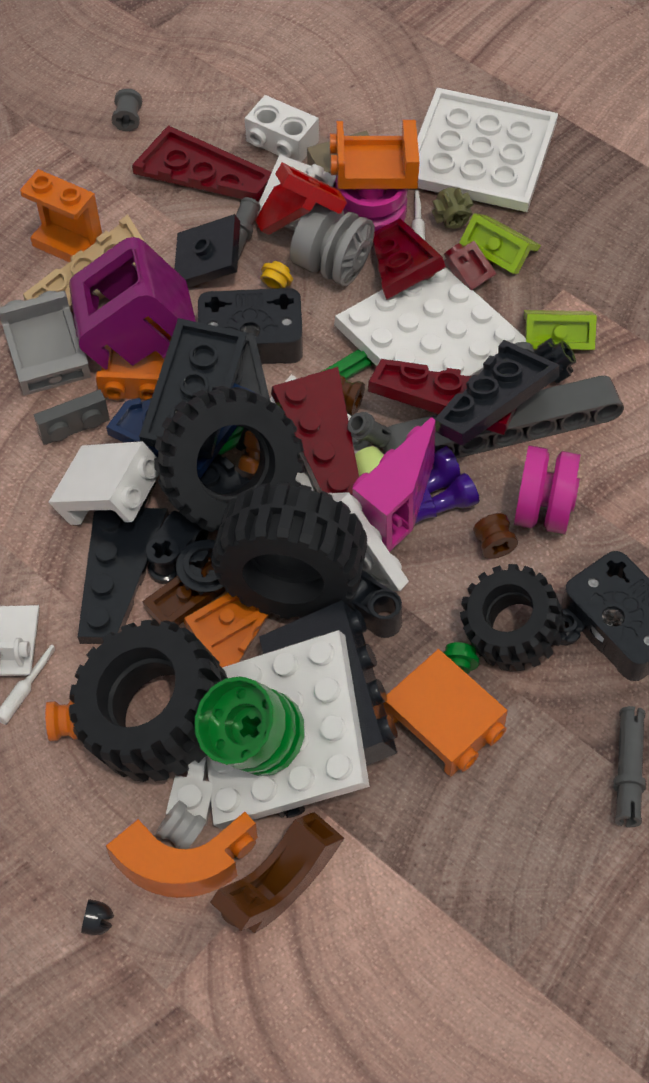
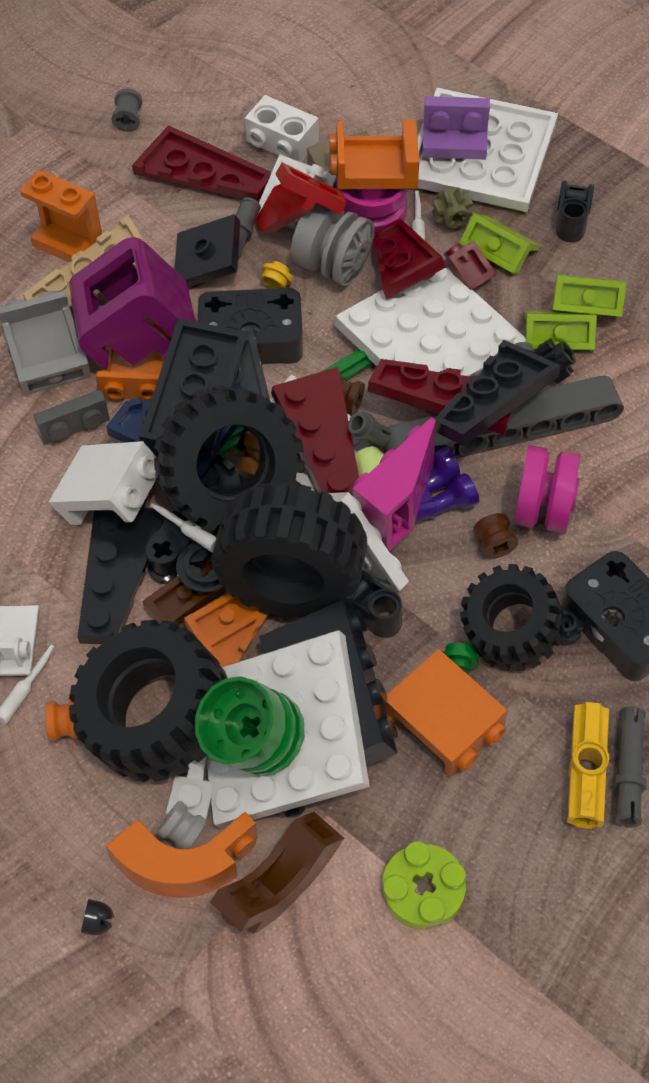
(188, 528): none -> white piece
(429, 909): none -> lime plate
(455, 127): none -> medium lavender bracket
(573, 213): none -> black piece
(587, 786): none -> yellow piece
(589, 295): none -> lime panel

